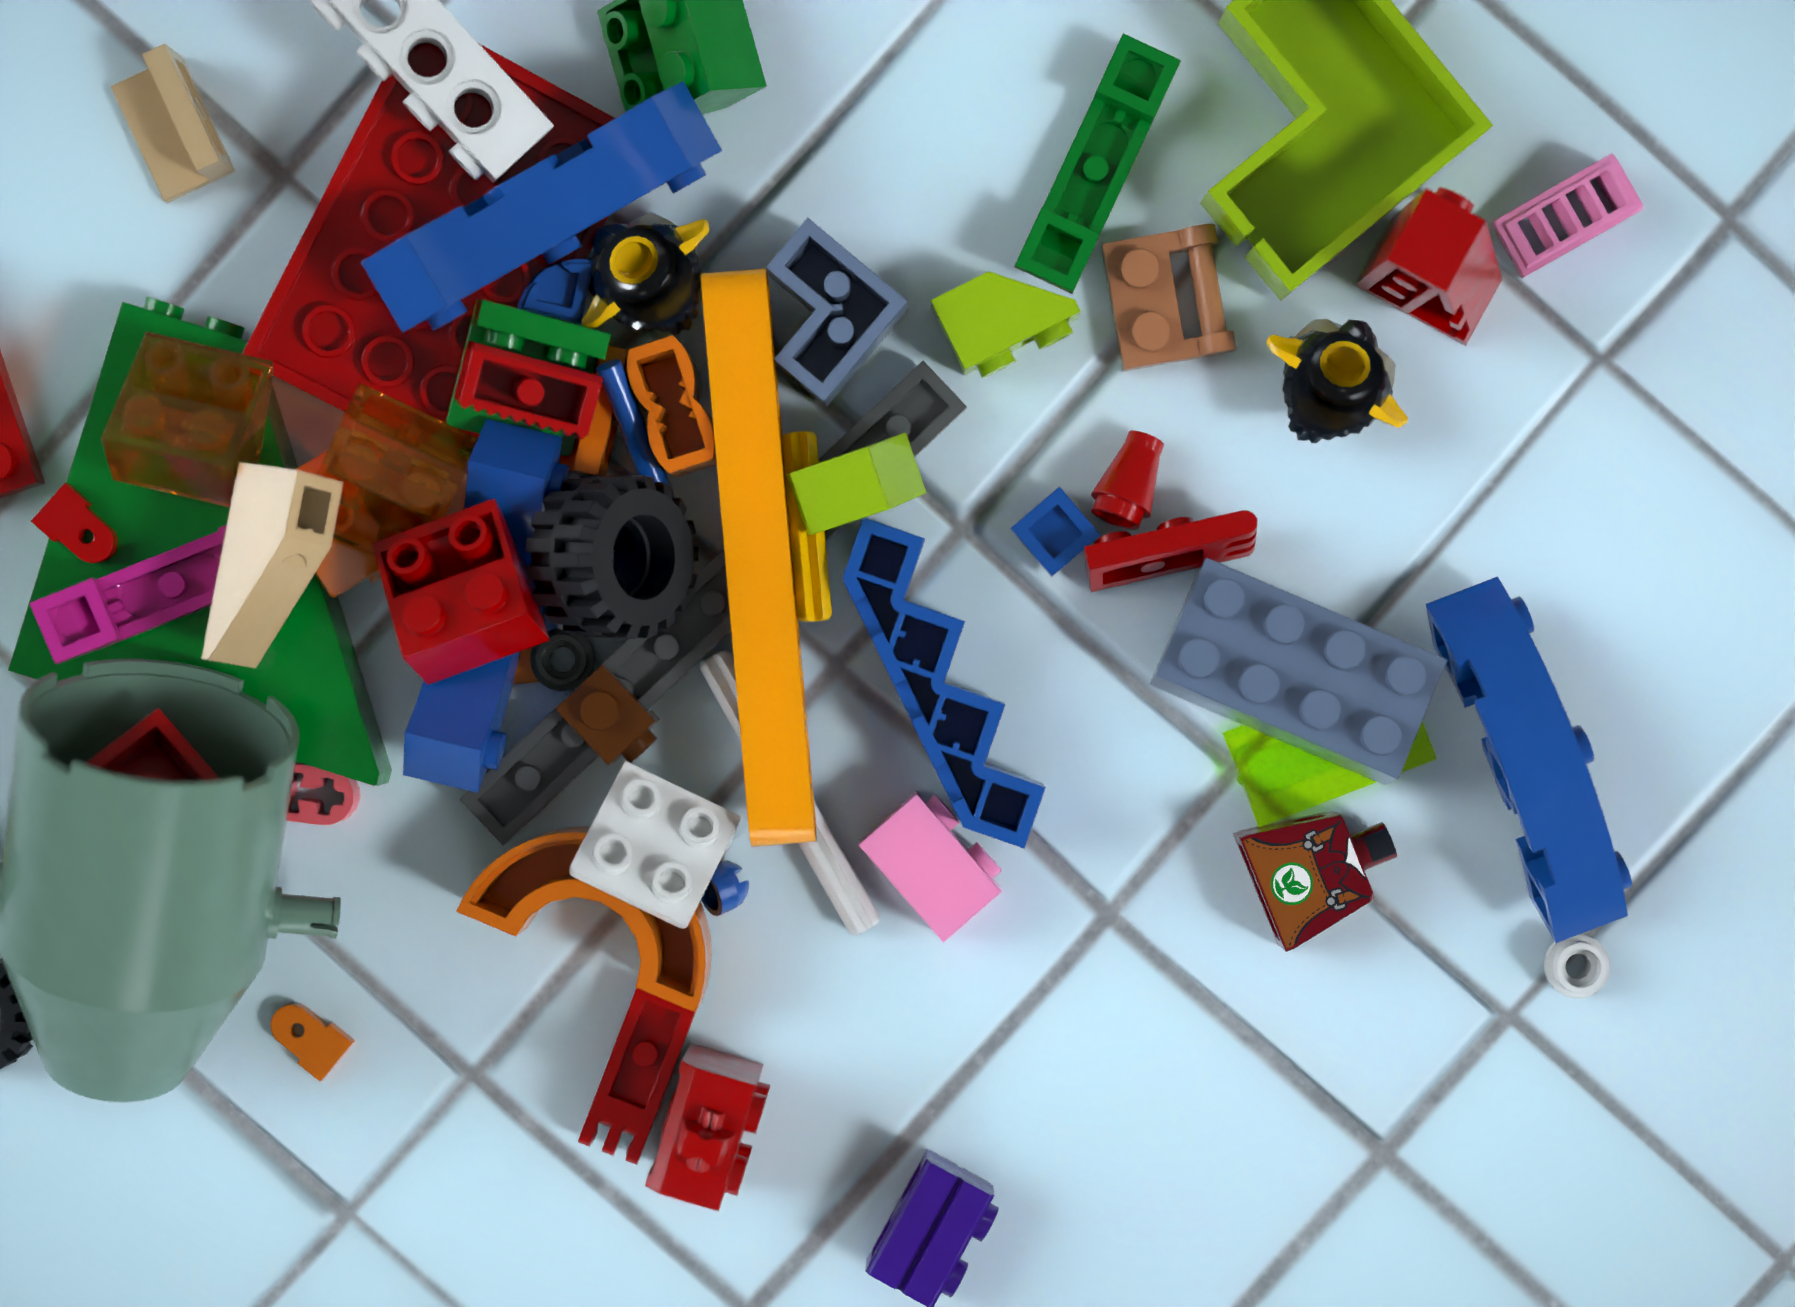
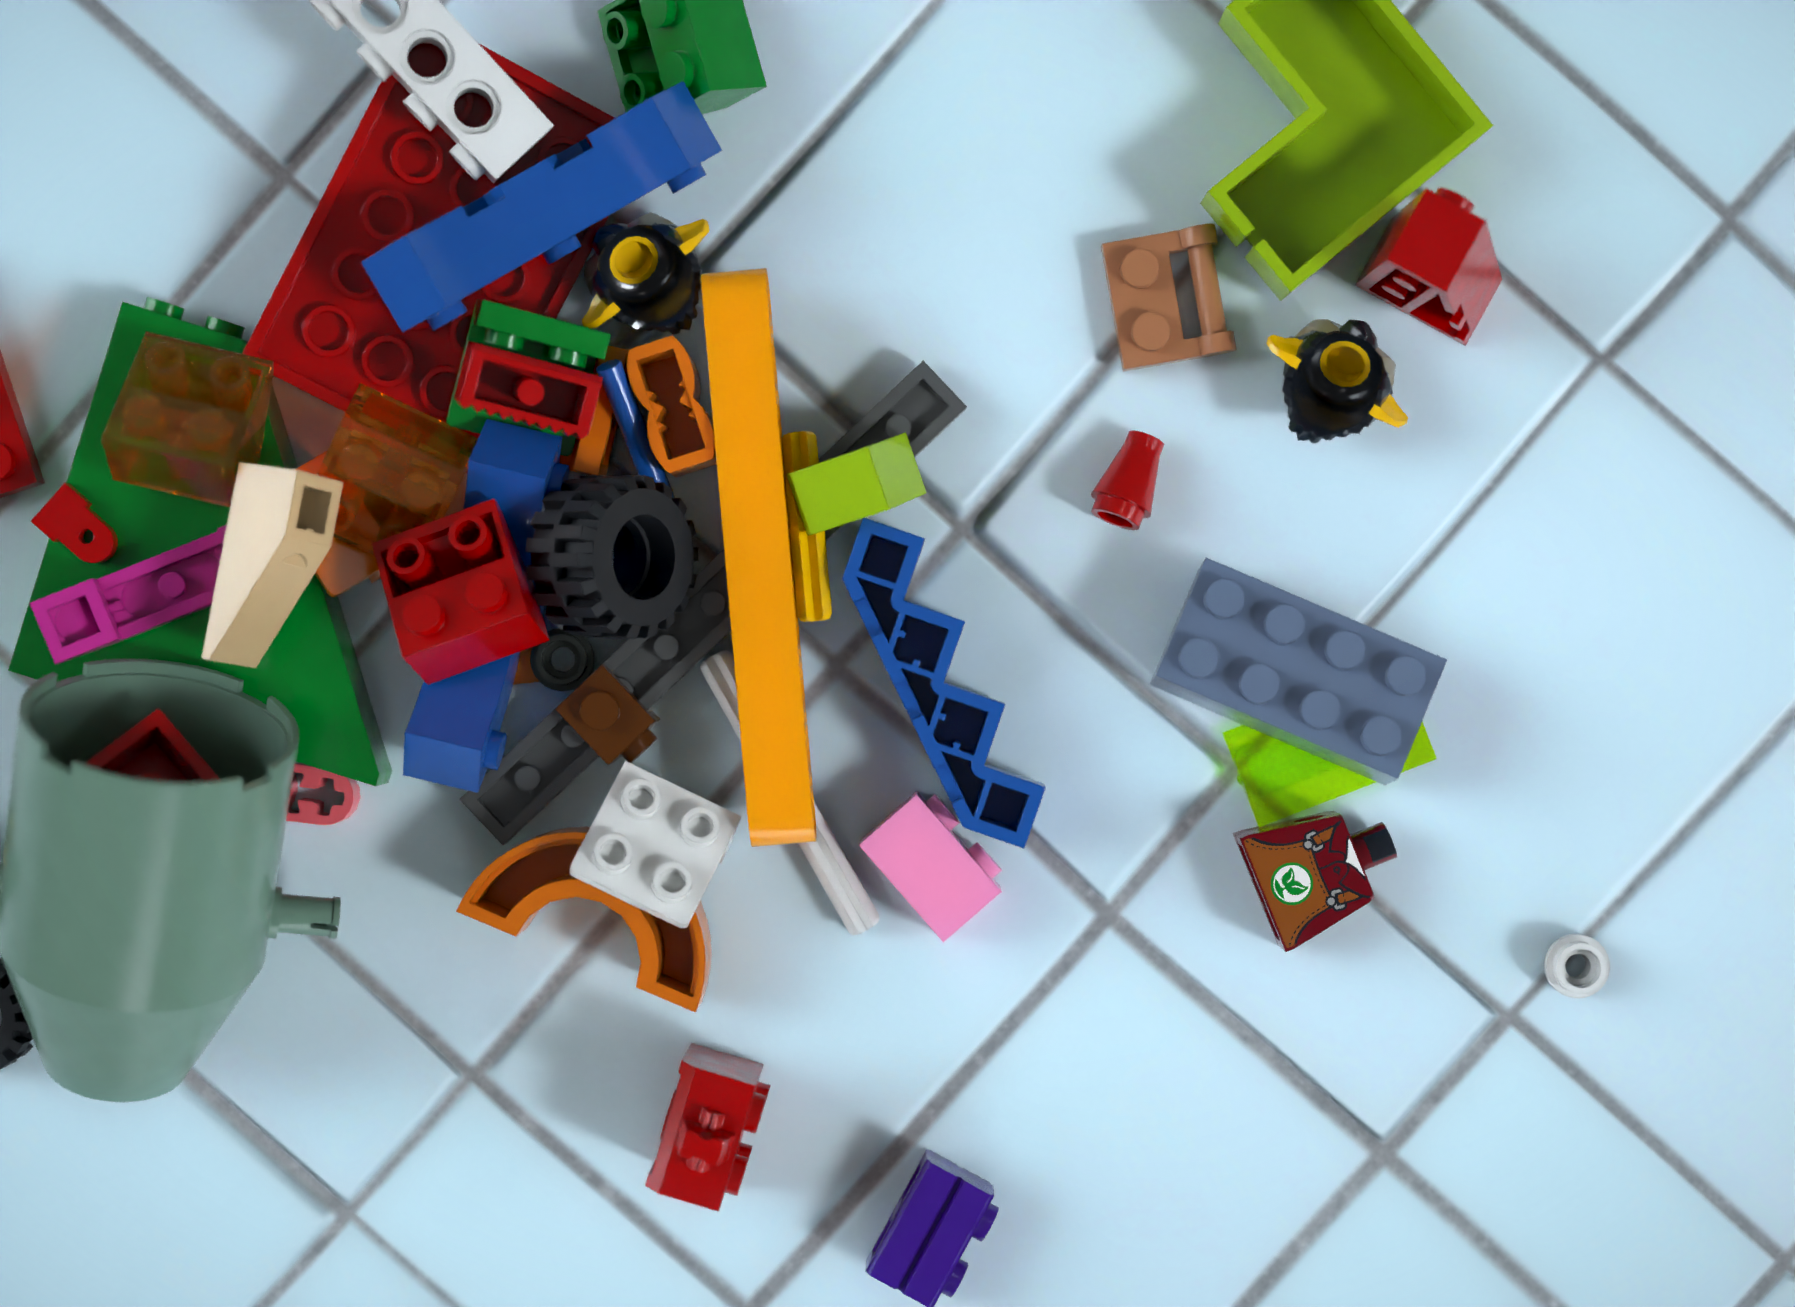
(172, 125): tan panel -> none
(319, 1045): orange piece -> none
(559, 291): blue tile -> none
(638, 1073): red hinge -> none
(724, 889): blue hinge -> none
(848, 309): sand blue brick -> none
(998, 315): lime slope -> none
(1055, 531): blue plate -> none
(1097, 163): green slope -> none
(1170, 549): red hinge -> none
(1533, 757): blue brick -> none
(1617, 191): bright pink slope -> none

